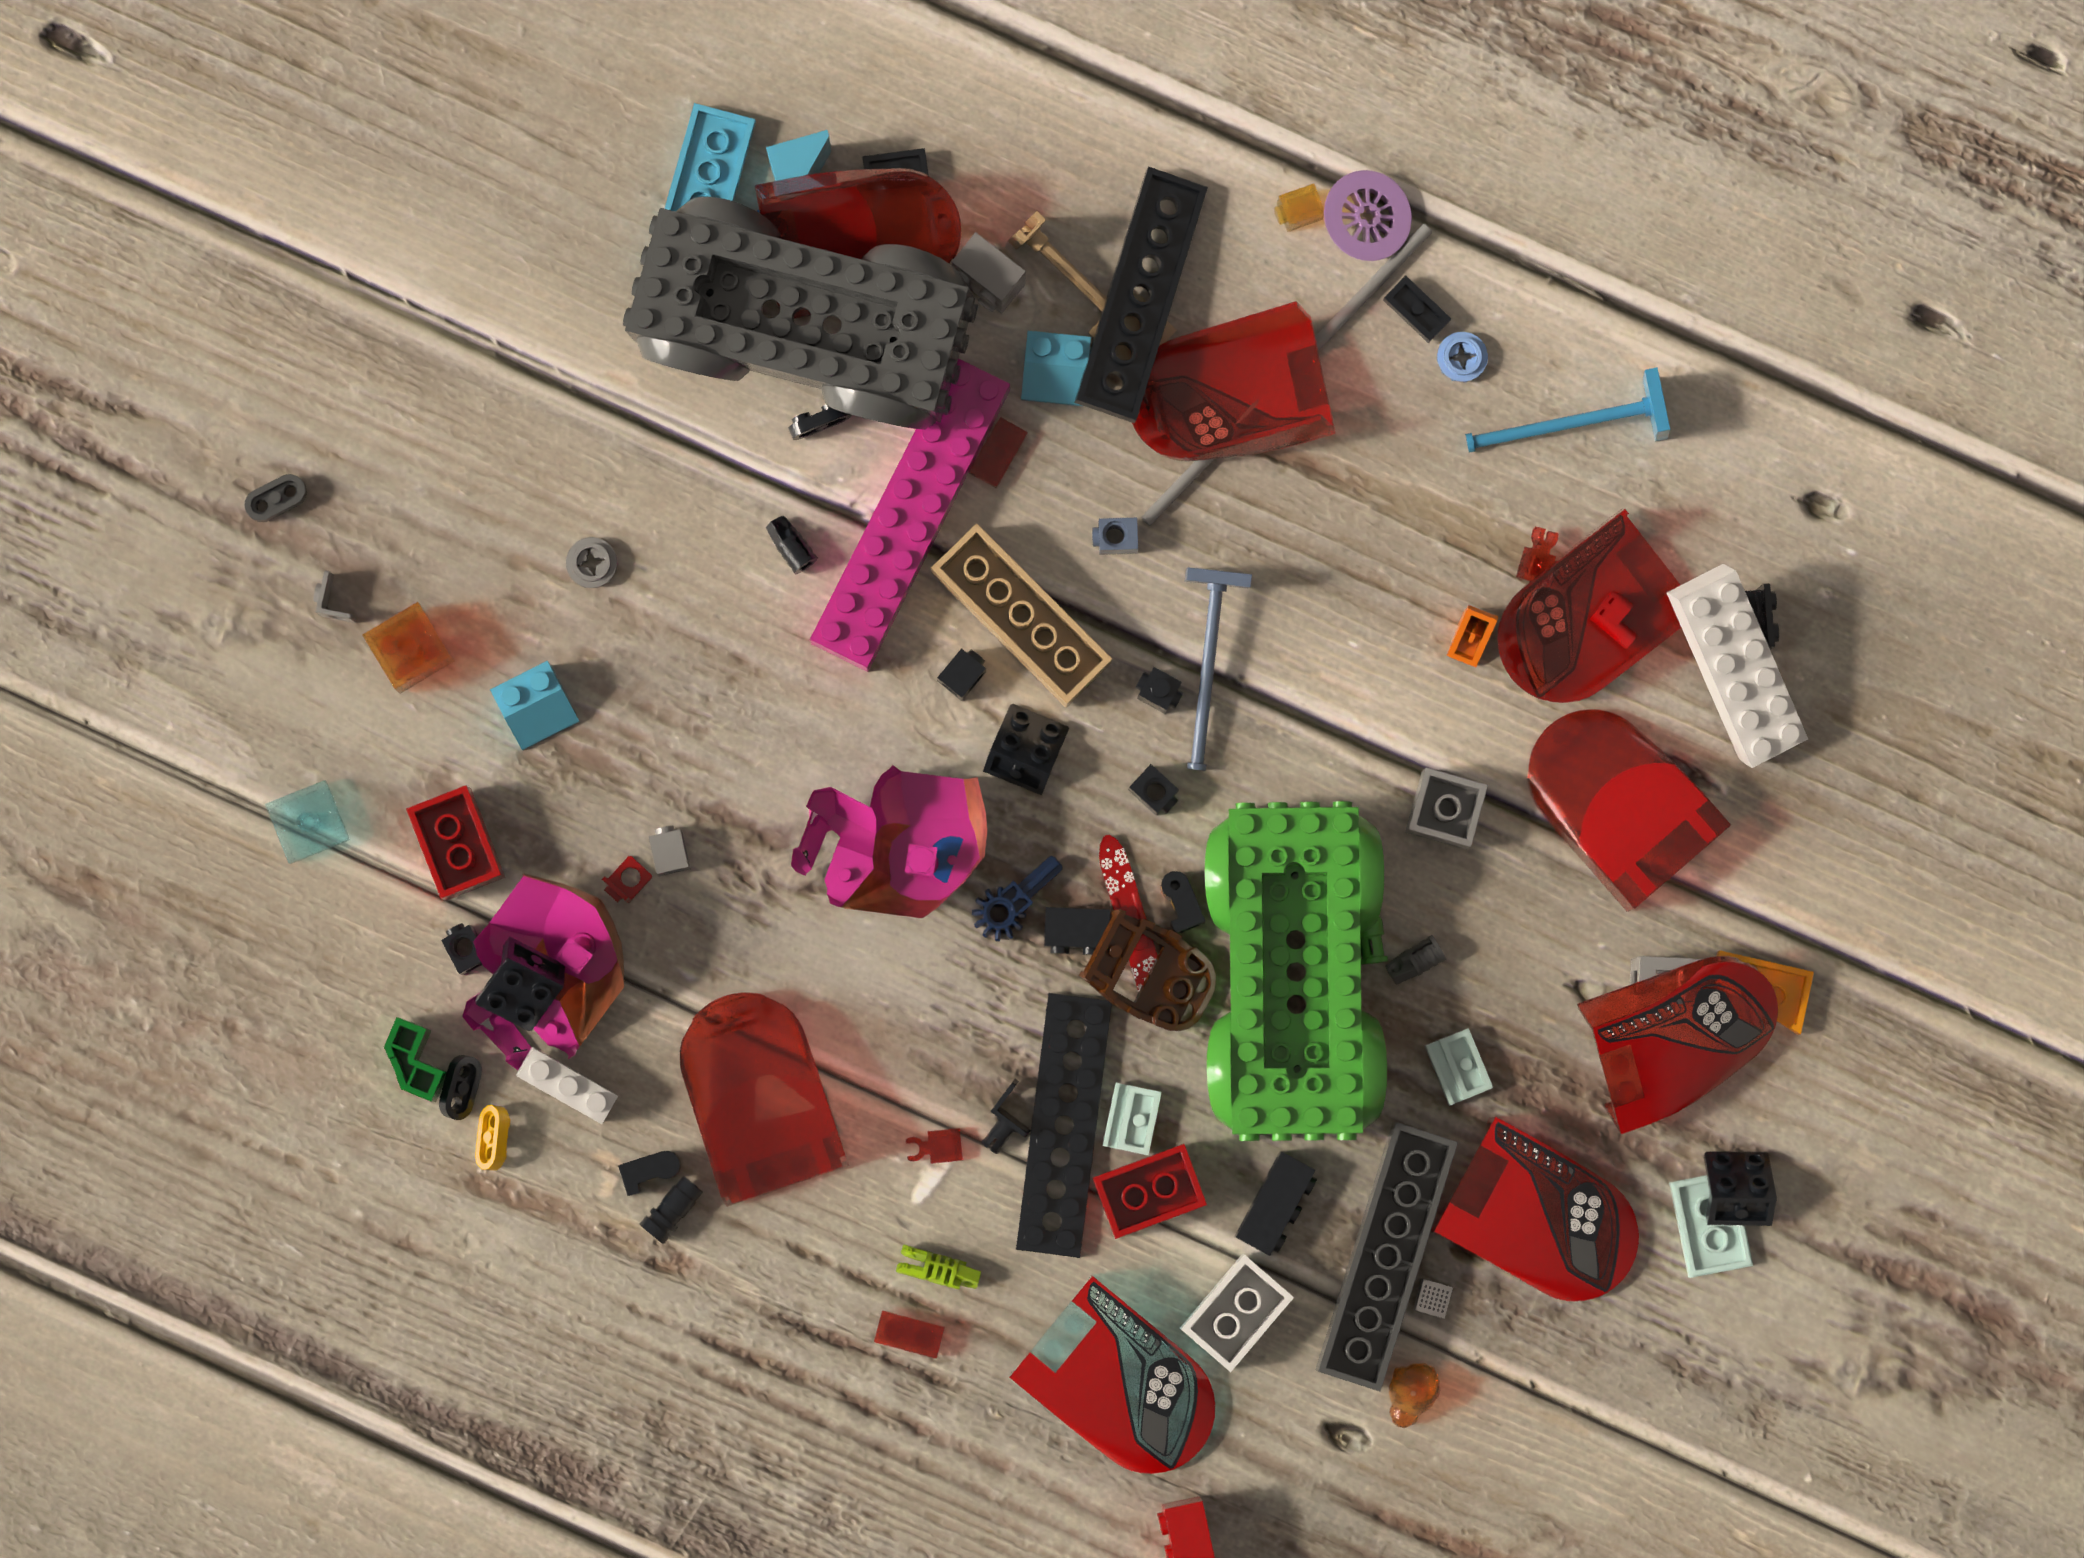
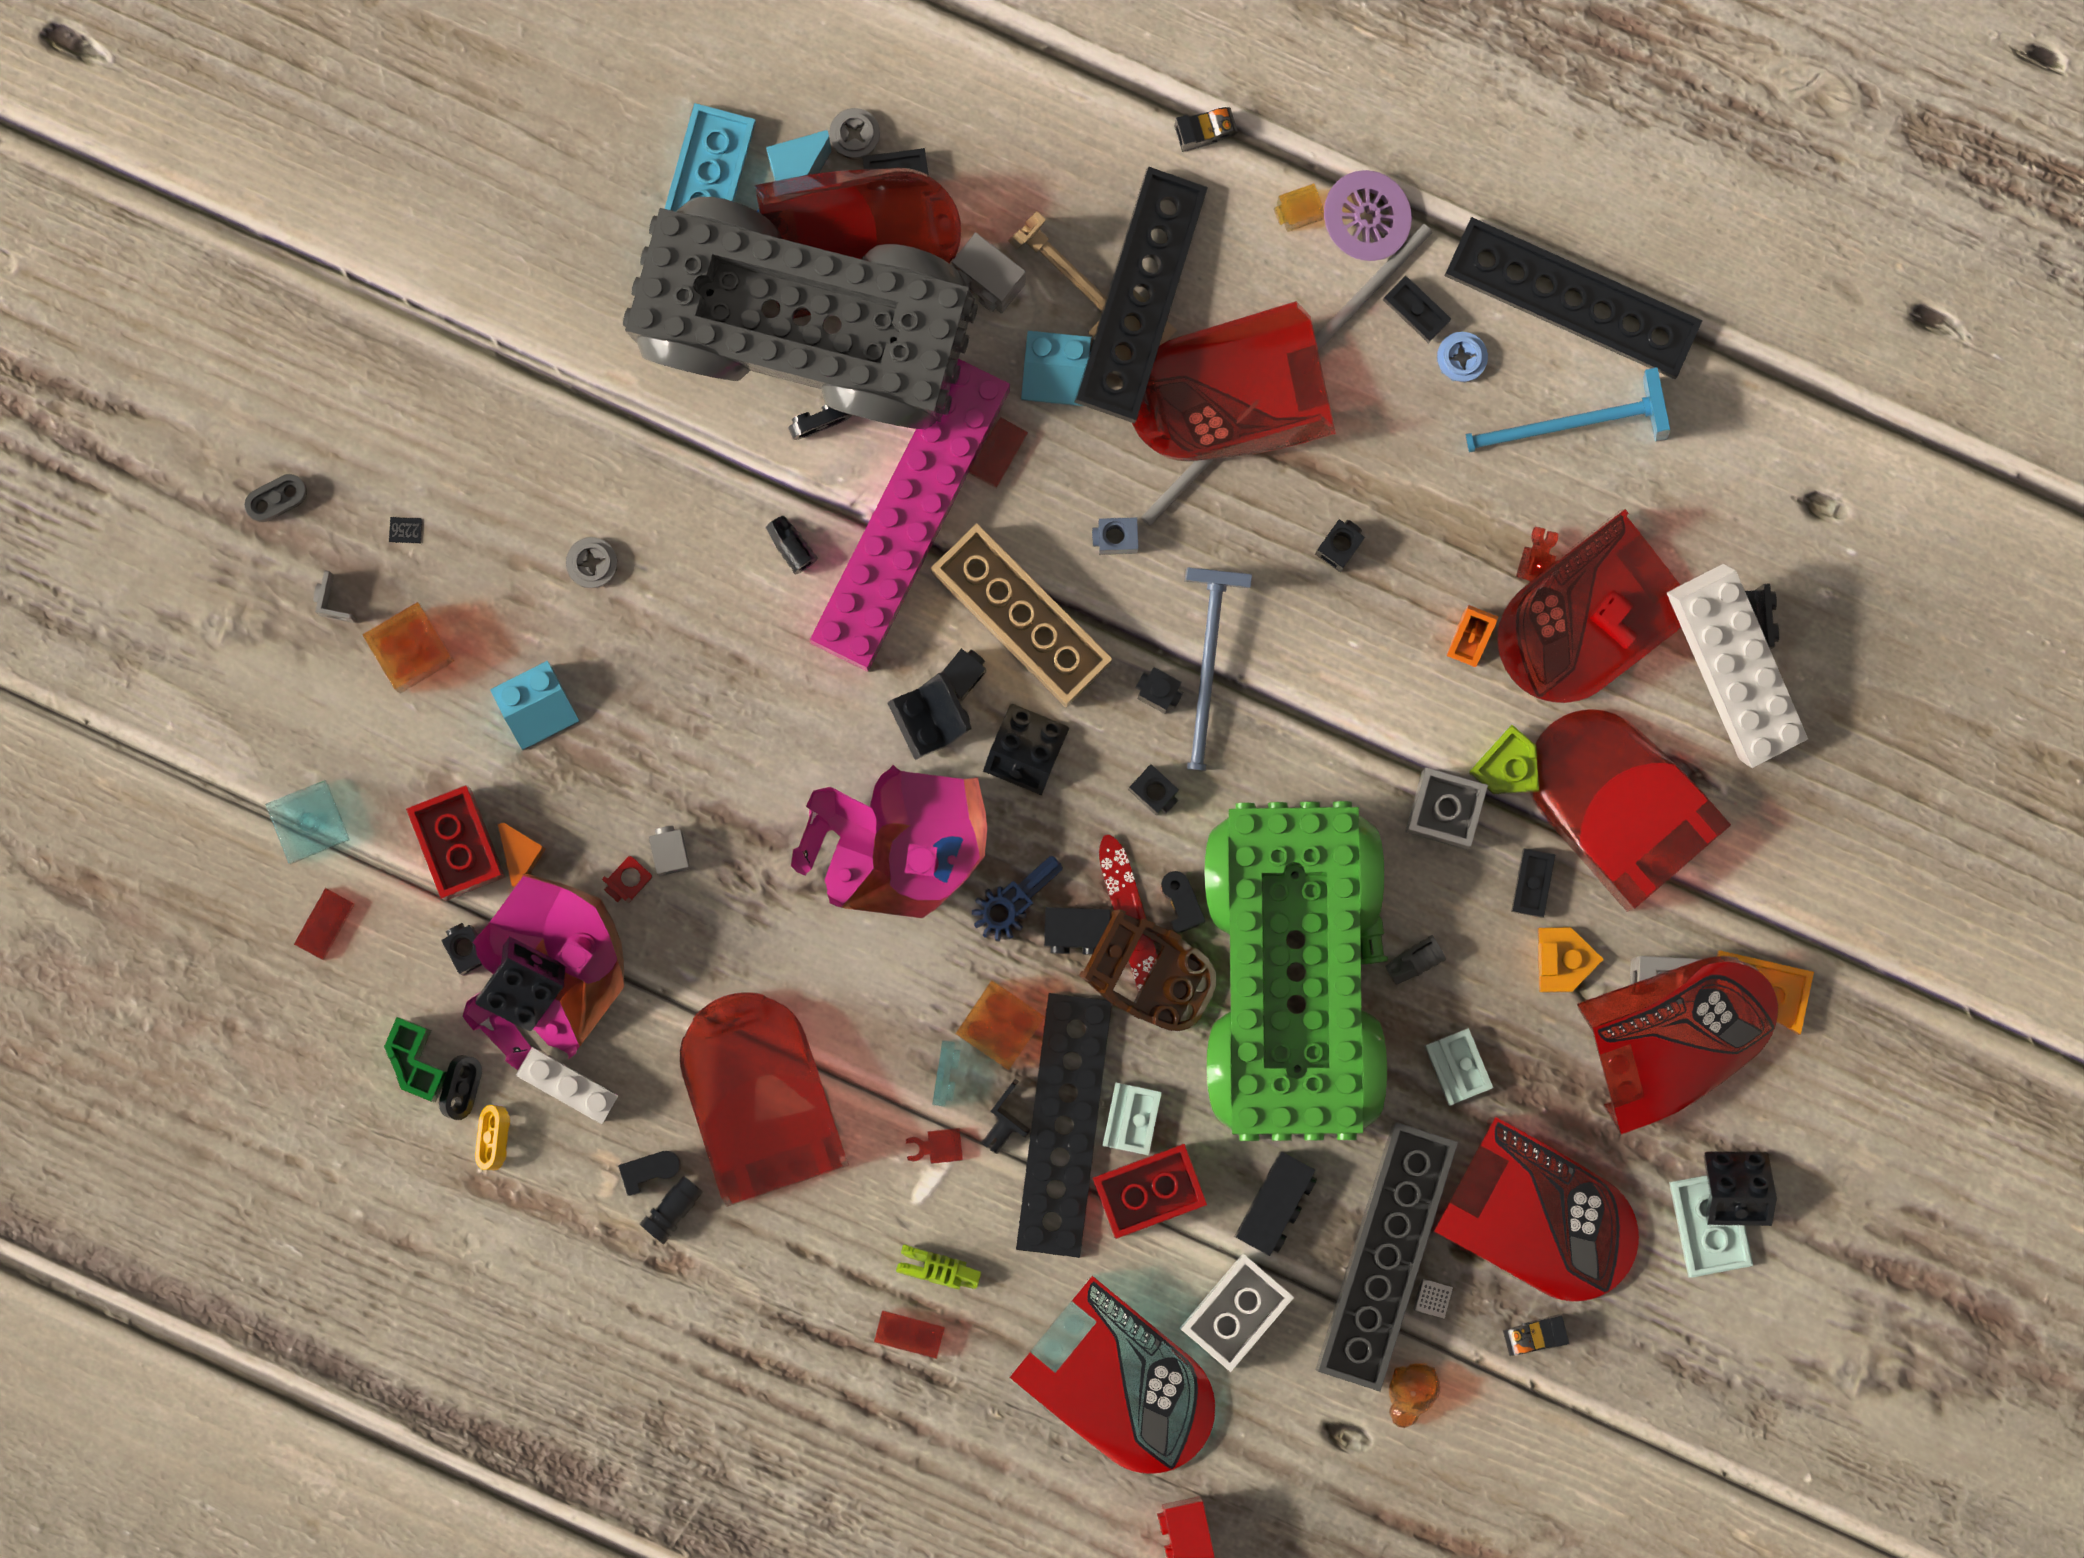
(324, 924): none -> clear red plate
(405, 530): none -> black sticker
(520, 852): none -> orange slope
(854, 118): none -> light grey gear
(930, 716): none -> black bracket
(948, 1060): none -> clear light blue plate
(1000, 1025): none -> clear orange brick
(1205, 128): none -> black leg
(1333, 556): none -> black brick
(1509, 765): none -> lime plate
(1533, 883): none -> black plate
(1536, 1335): none -> black leg
(1564, 959): none -> light orange plate
(1590, 285): none -> black plate

